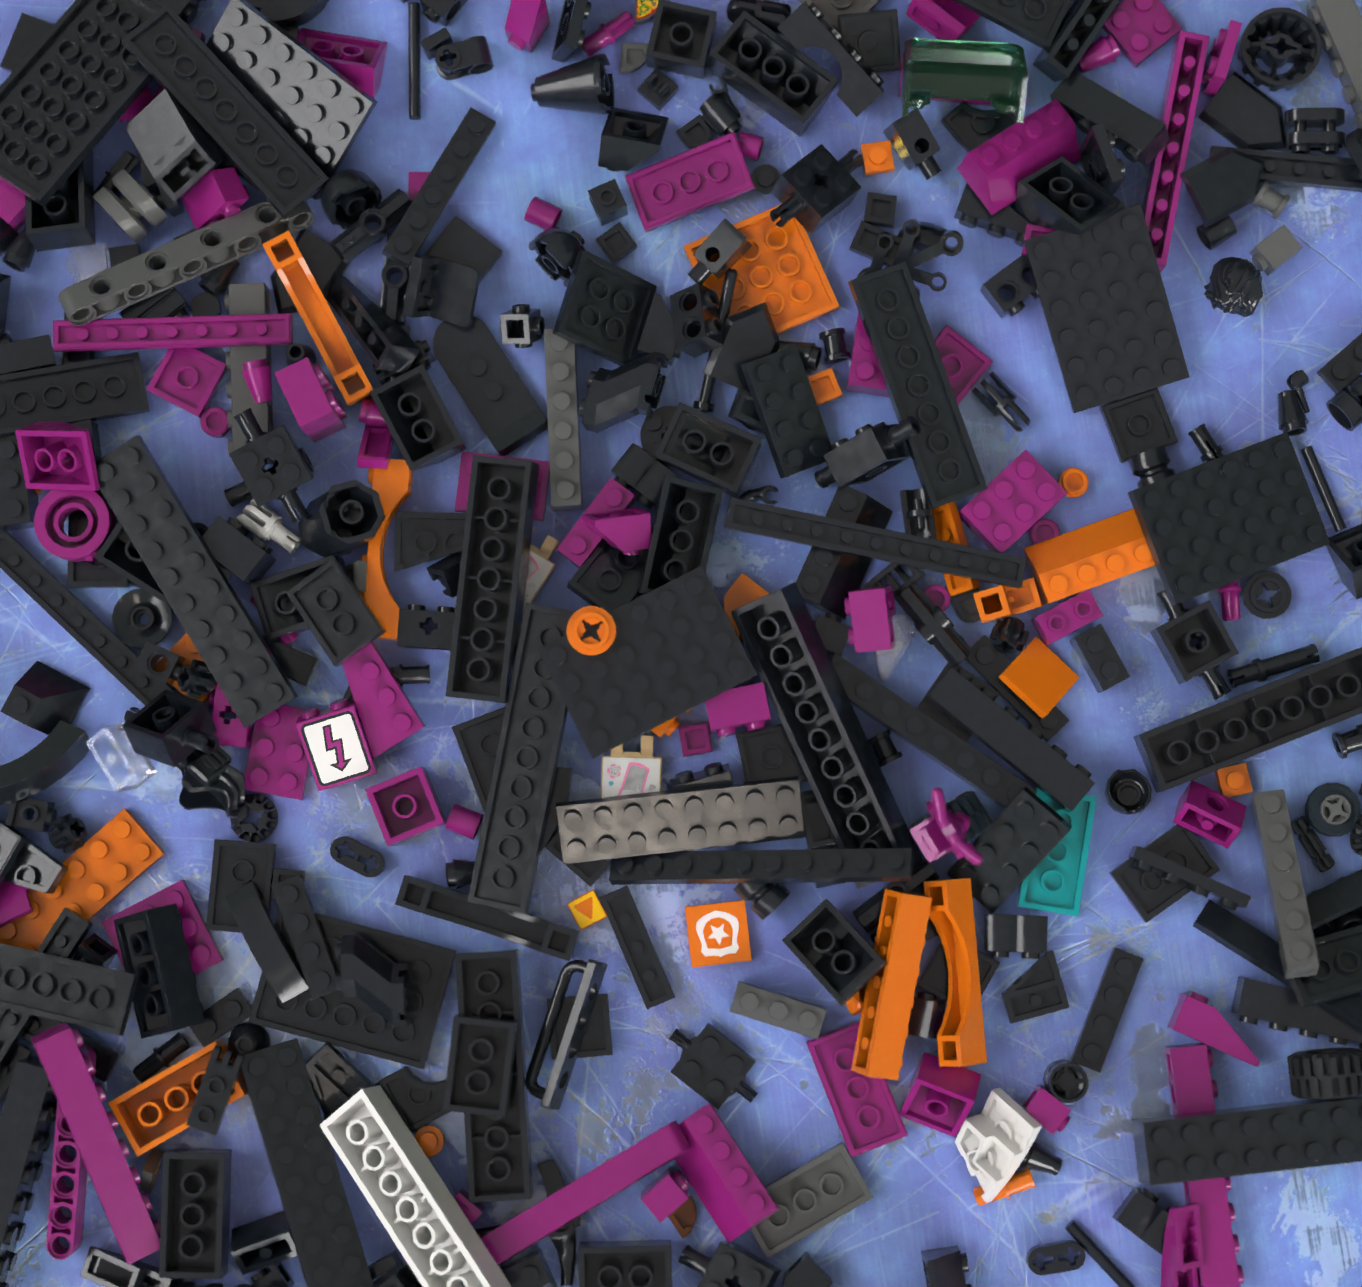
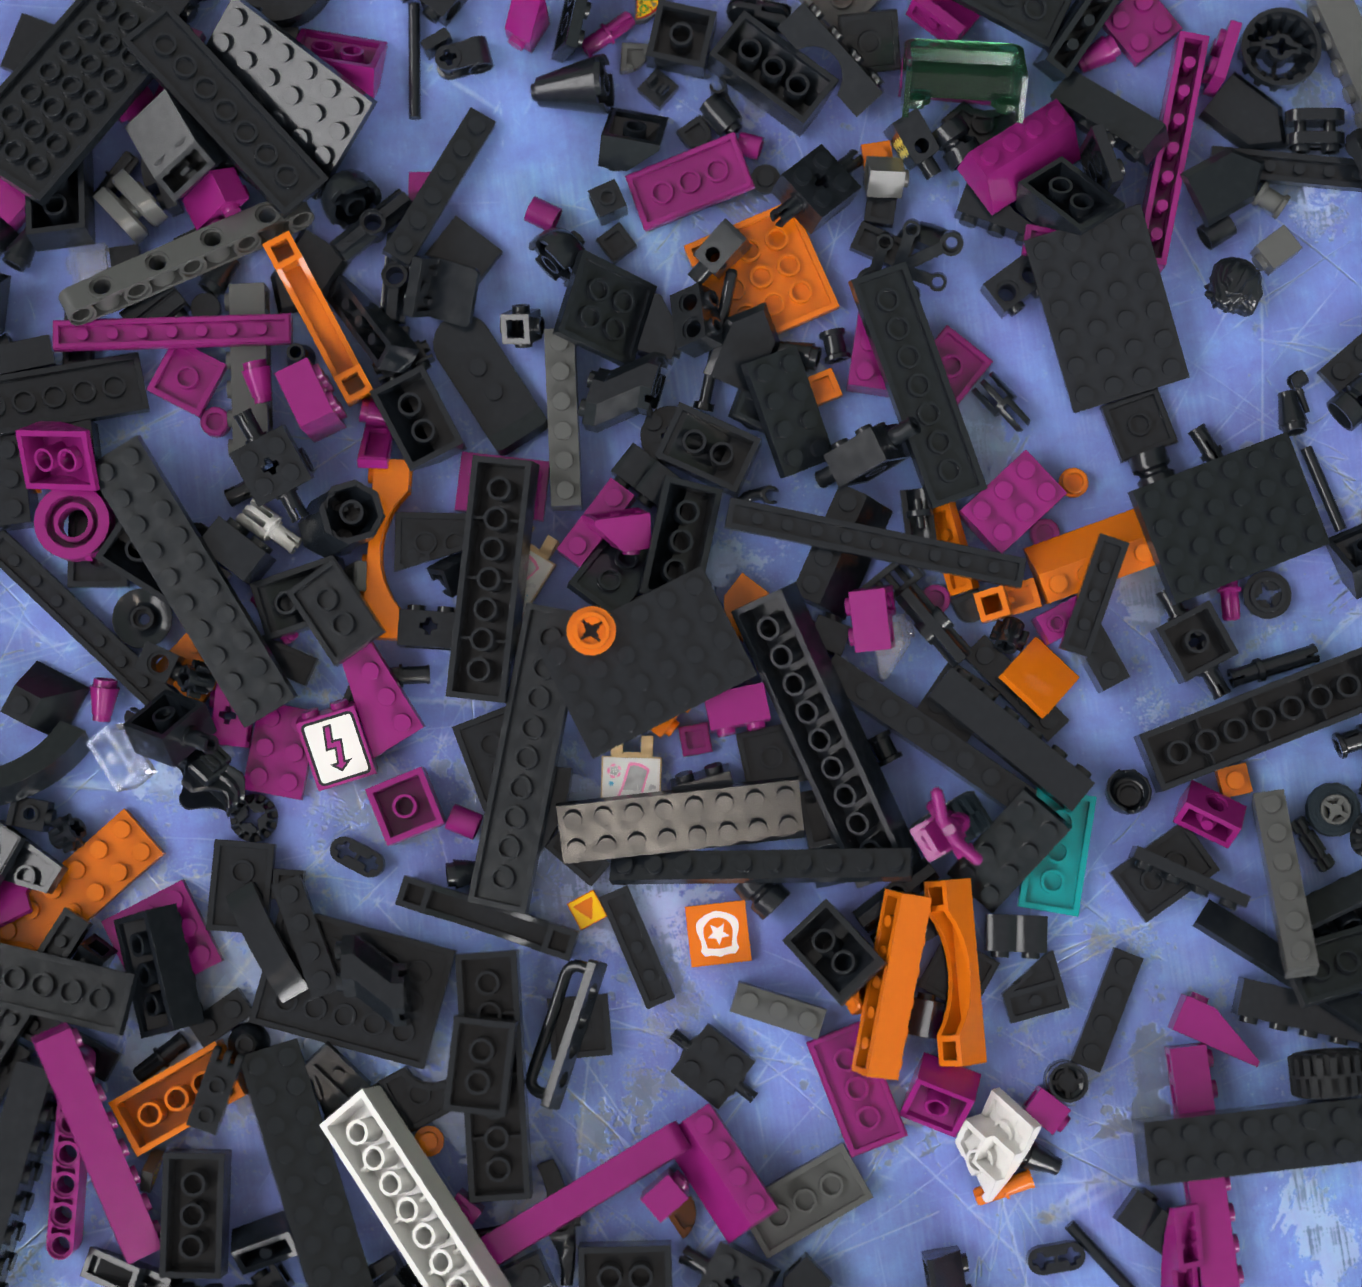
(103, 698): none -> magenta cone
(885, 177): none -> dark grey brick
(955, 141): none -> black wheel
(1094, 595): none -> black plate

